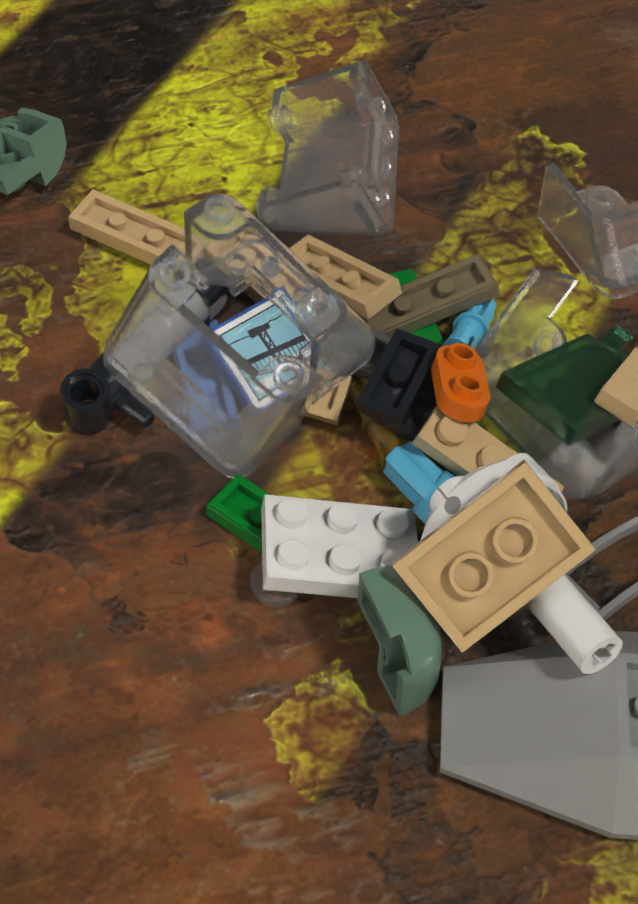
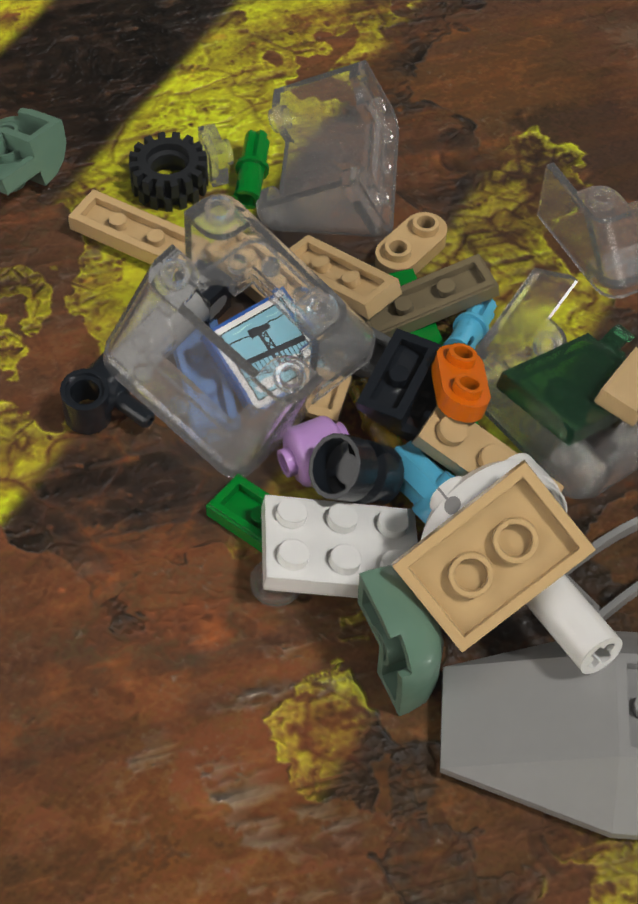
(168, 154): none -> black tyre
(218, 154): none -> clear plate
(252, 168): none -> green axle
(299, 444): none -> lavender head
(356, 470): none -> black wheel
(416, 240): none -> tan plate

